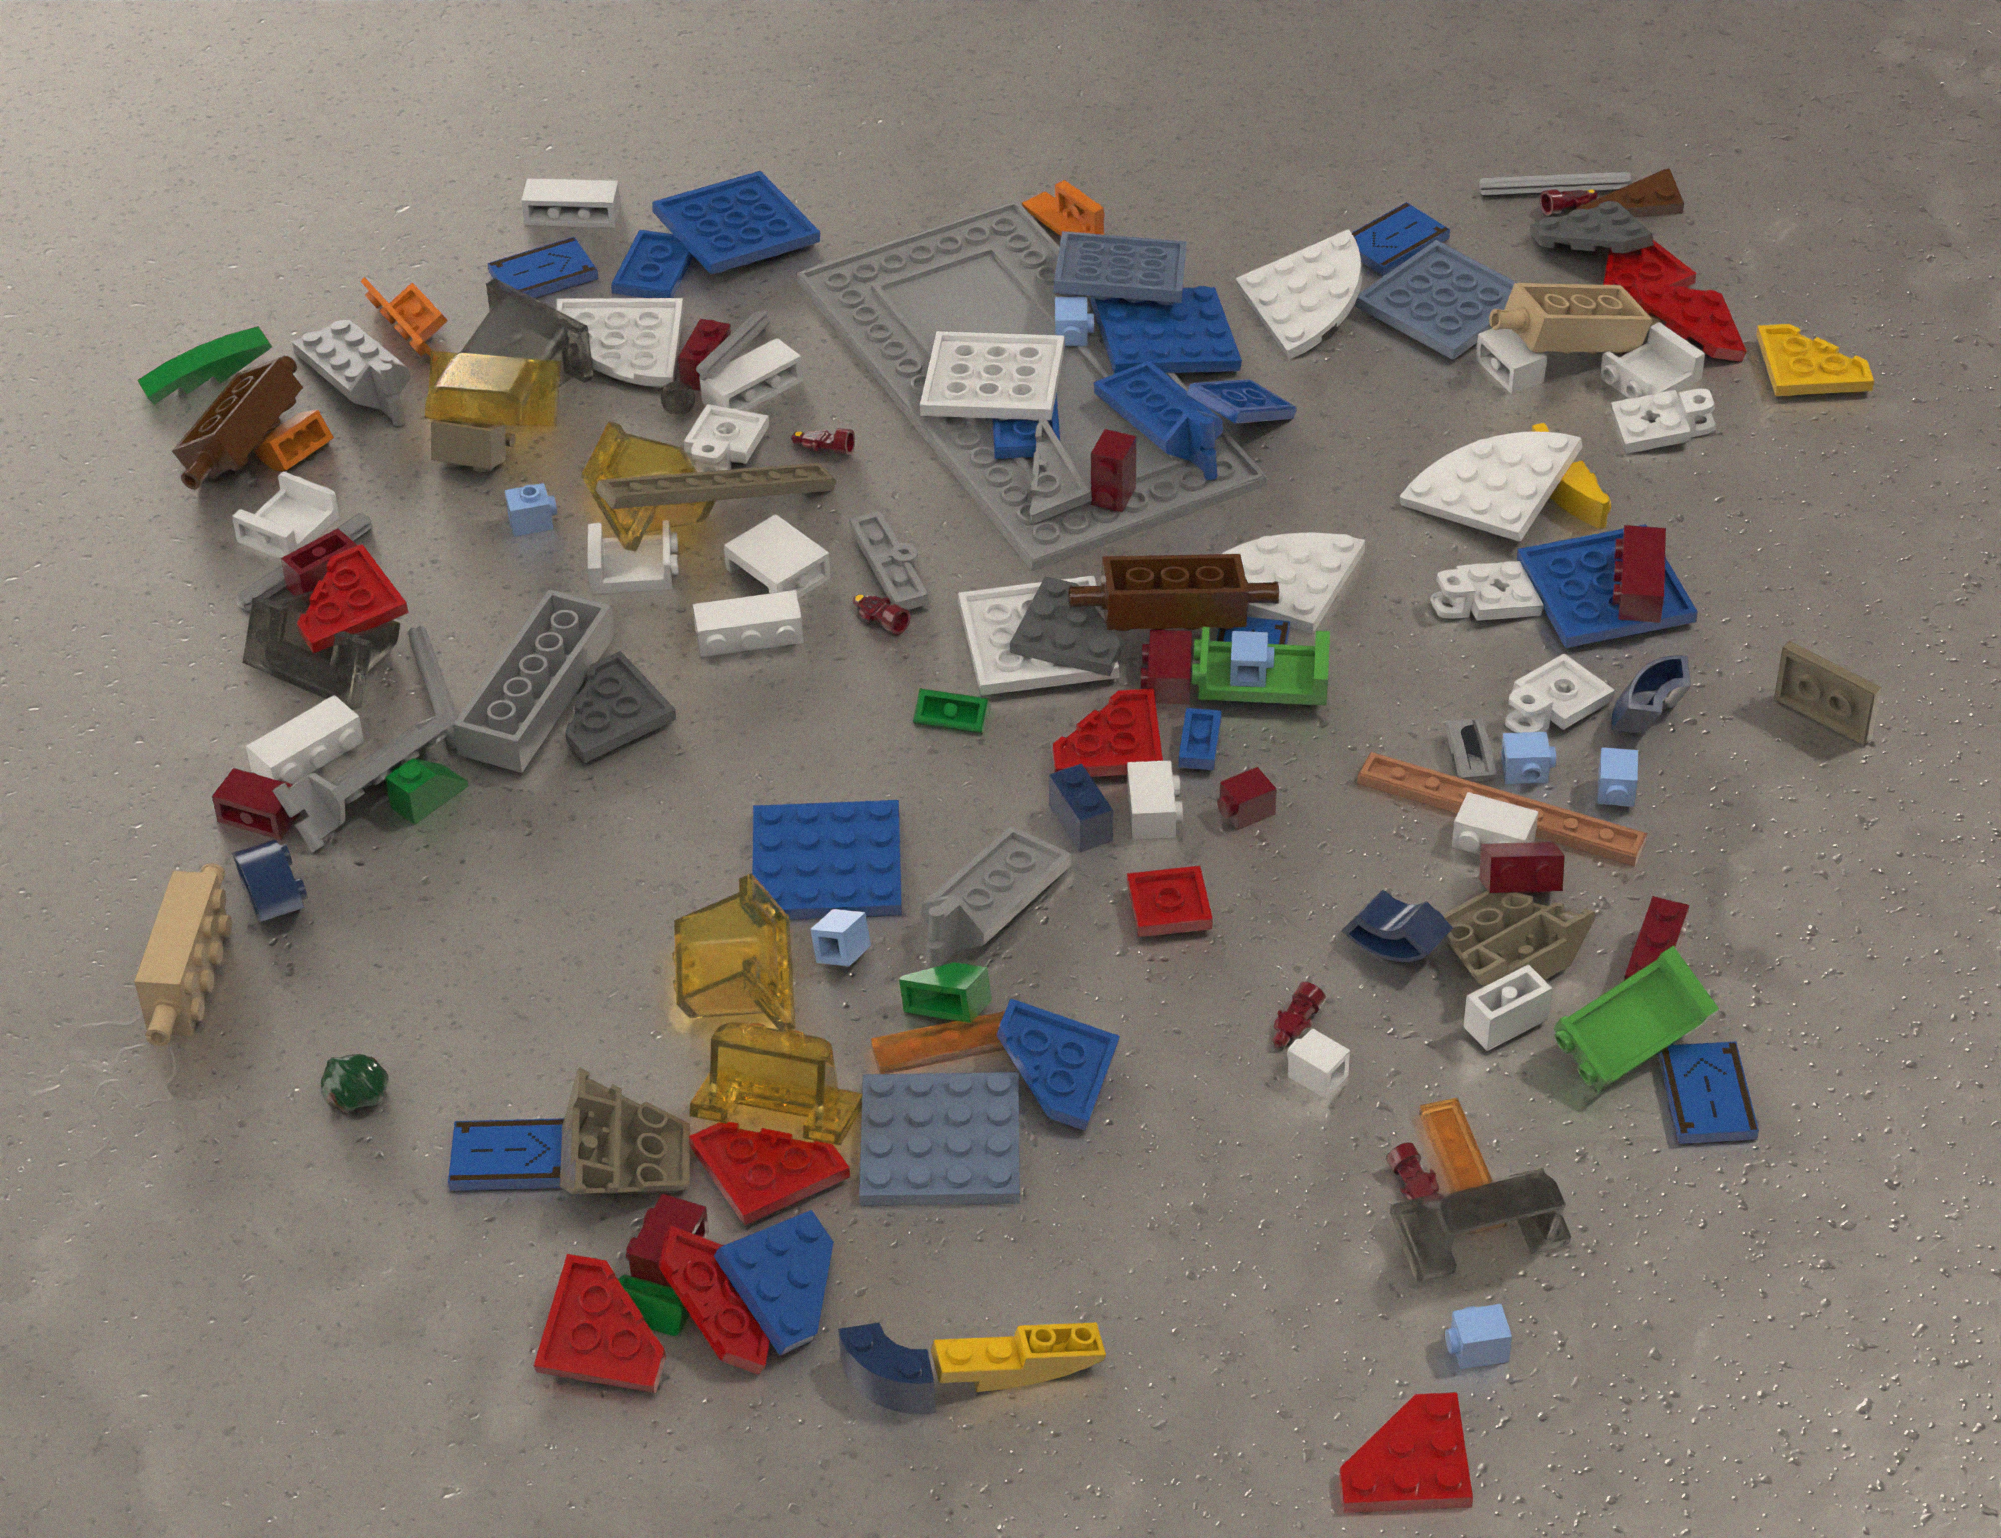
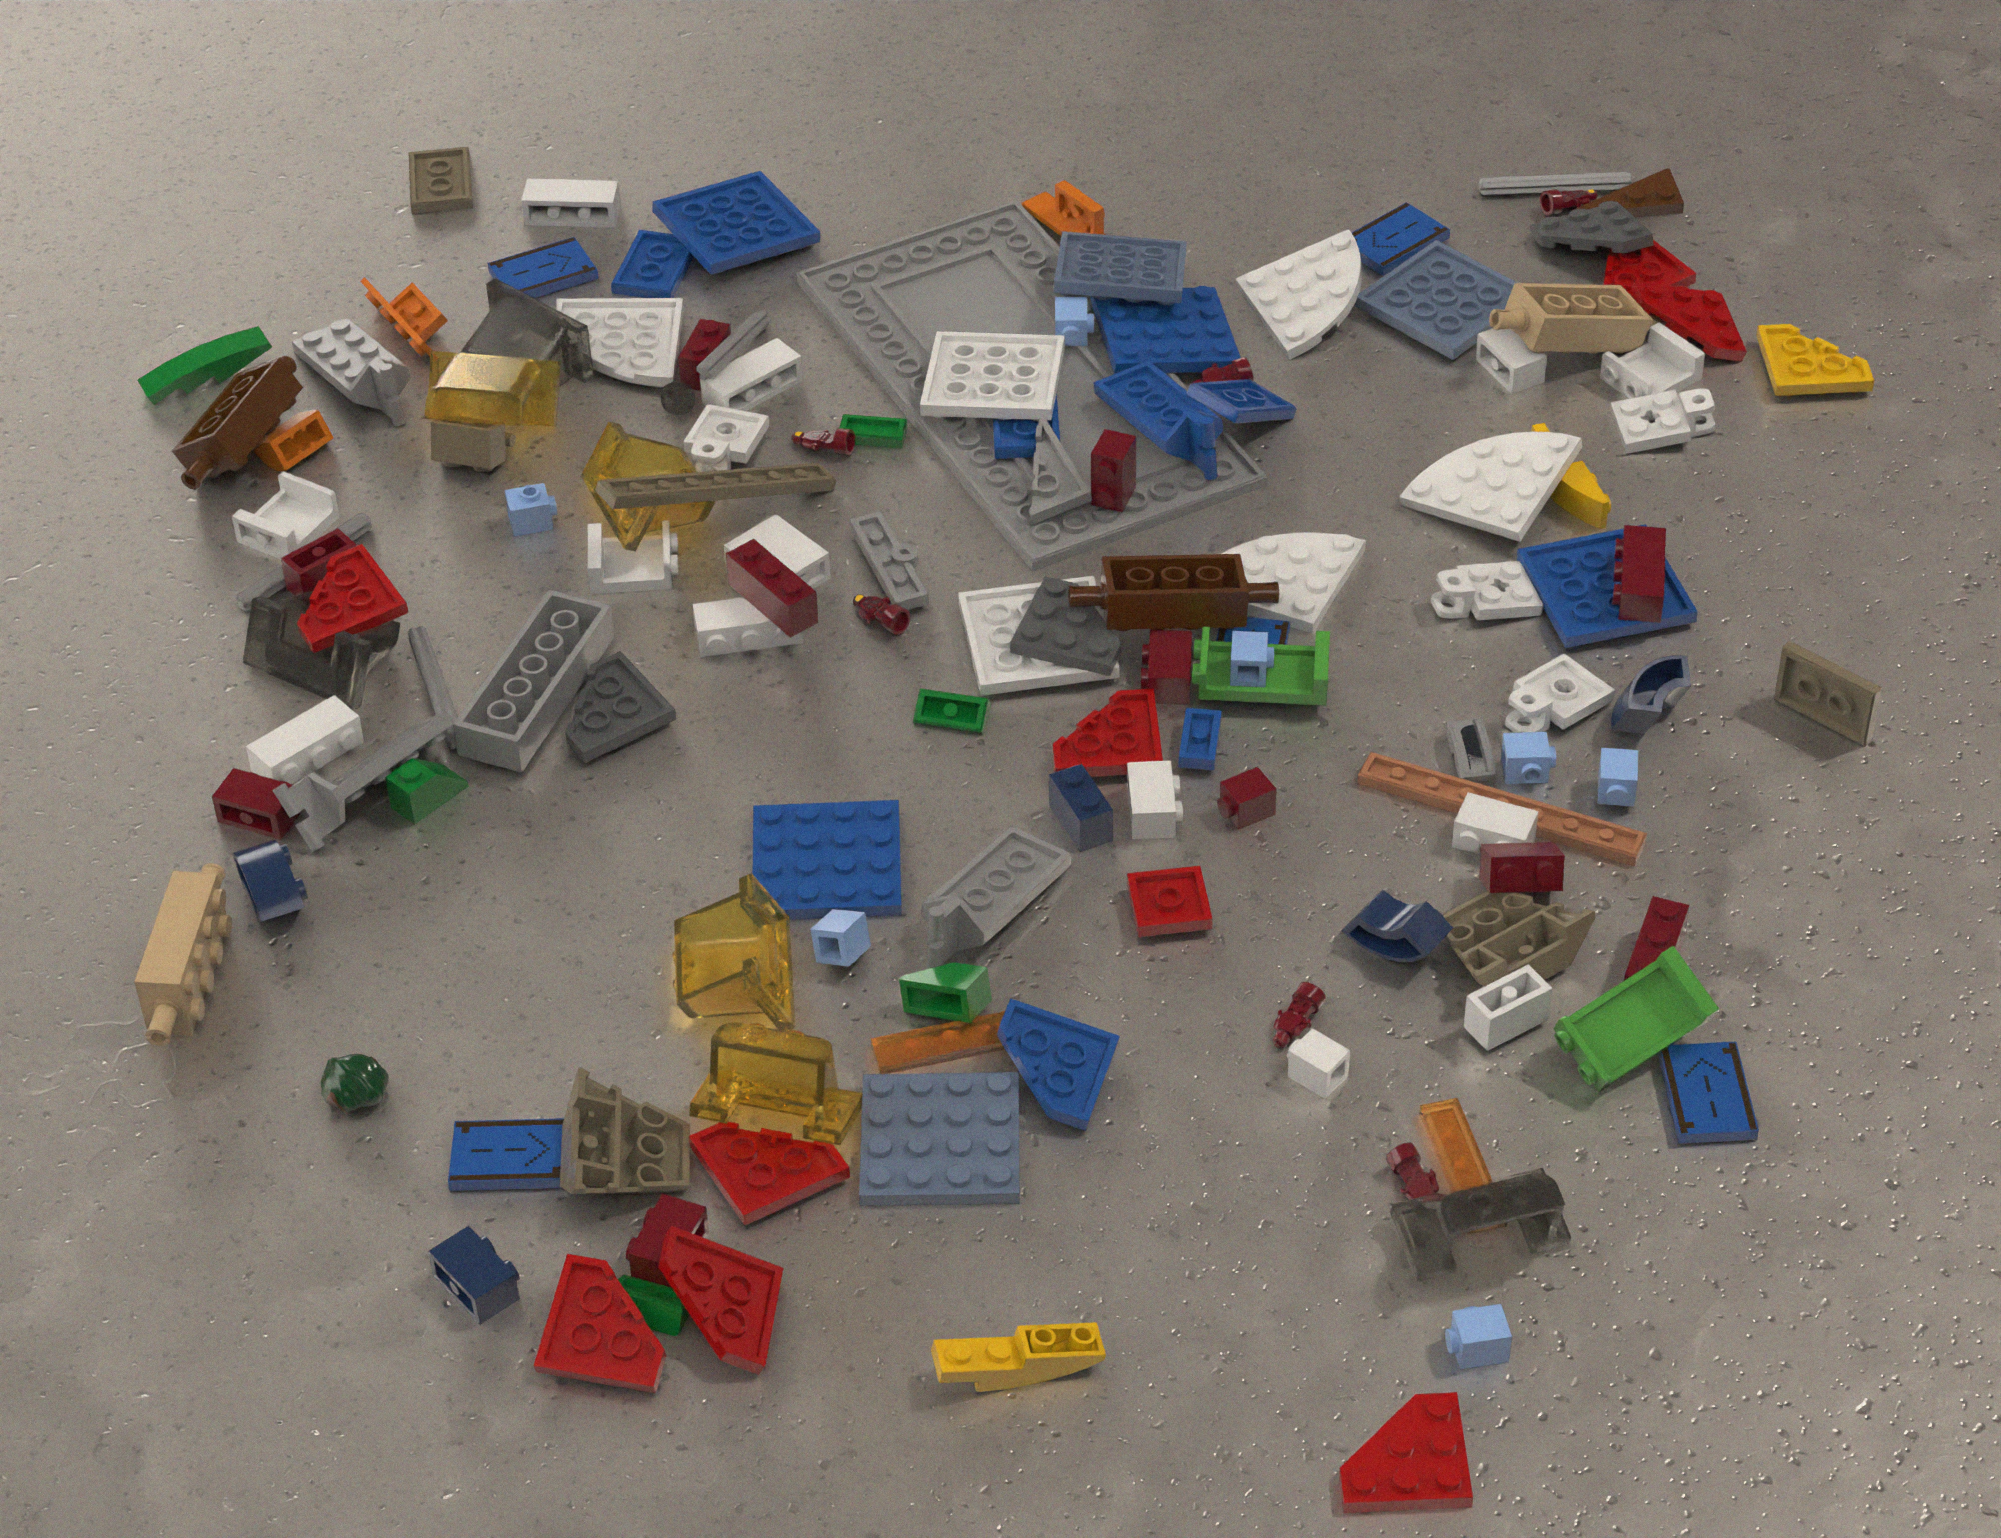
(440, 180): none -> dark tan tile
(475, 1274): none -> dark blue brick
(772, 588): none -> dark red brick
(782, 1277): blue plate -> none
(876, 430): none -> green tile
(887, 1371): dark blue brick -> none
(1238, 370): none -> dark red piece

